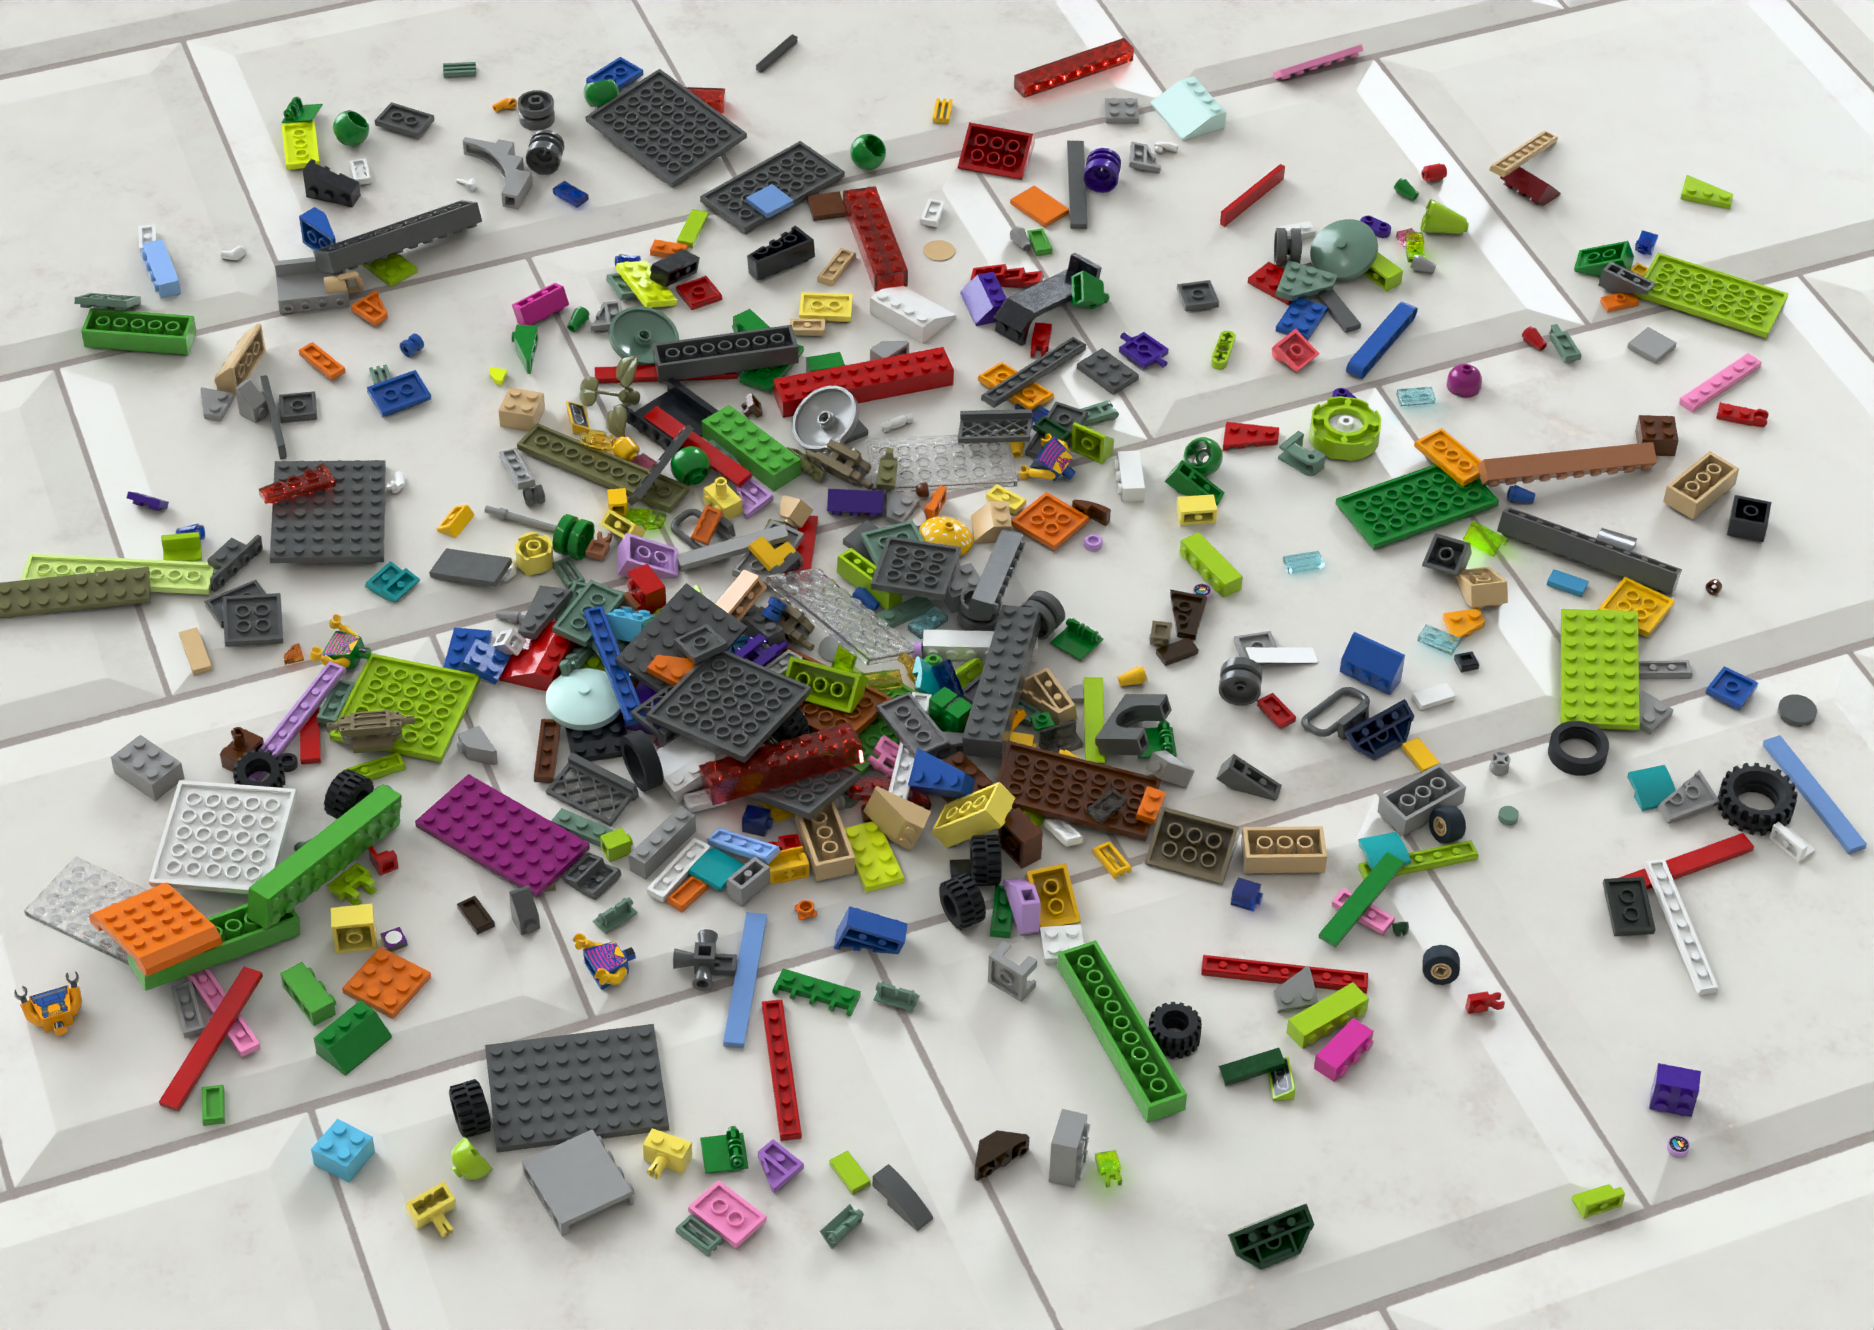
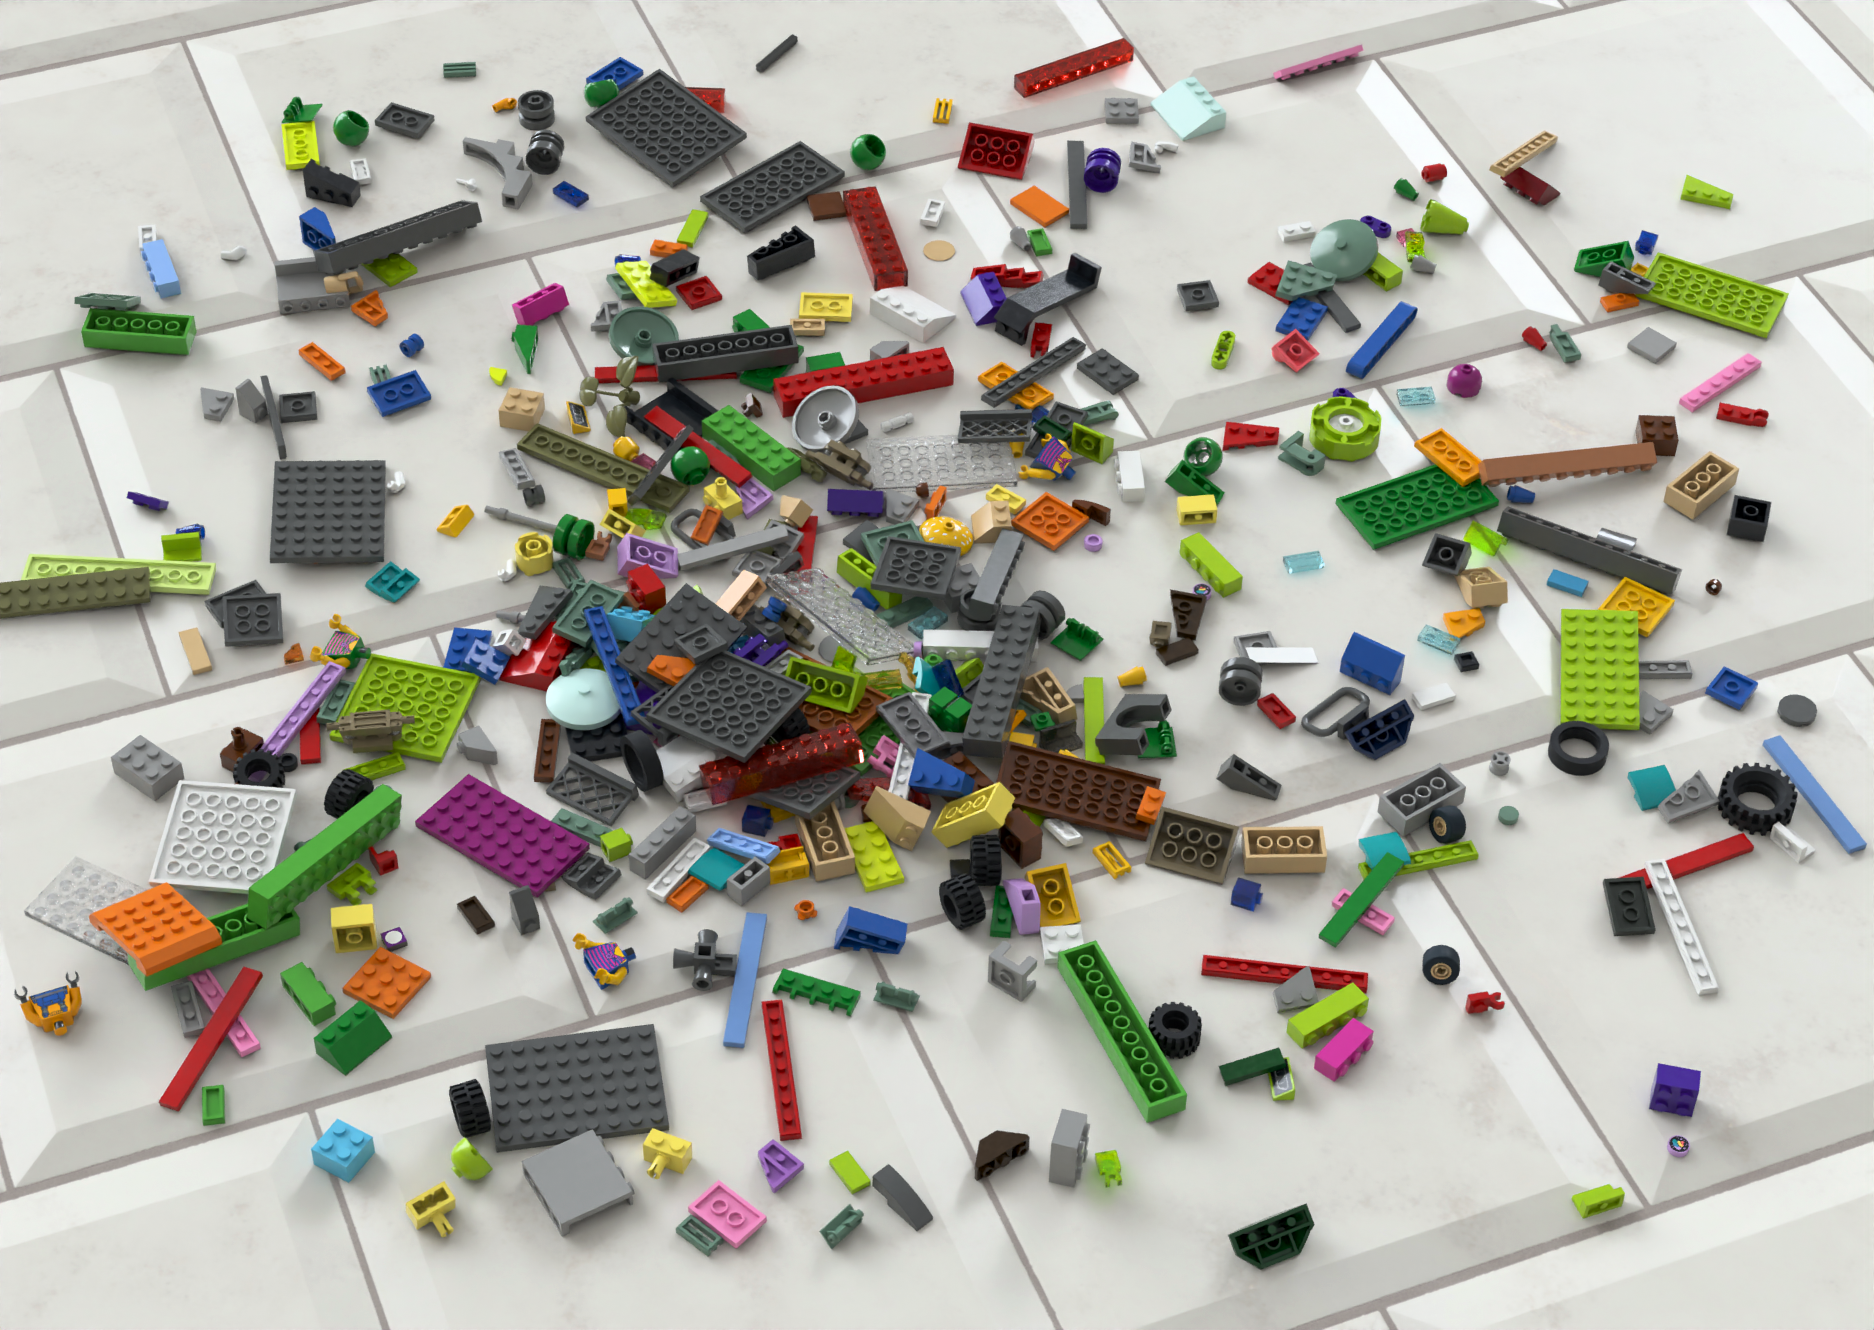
(231, 559): dark grey bracket -> none
(241, 360): tan slope -> none
(298, 485): clear red wing -> none
(470, 567): dark grey tile -> none
(578, 318): green cone -> none
(597, 440): clear yellow tile -> none
(724, 1152): green hinge -> none
(767, 554): yellow tile -> none
(769, 201): medium blue tile -> none
(836, 267): tan tile -> none
(887, 471): olive hinge -> none
(1087, 291): green torso -> none
(1106, 806): clear smoke plate -> none
(1143, 350): dark purple plate -> none
(1169, 768): light grey slope -> none
(1252, 195): red tile -> none
(1287, 245): dark grey wheel -> none
(1400, 926): dark green hinge -> none
(1419, 754): yellow tile -> none

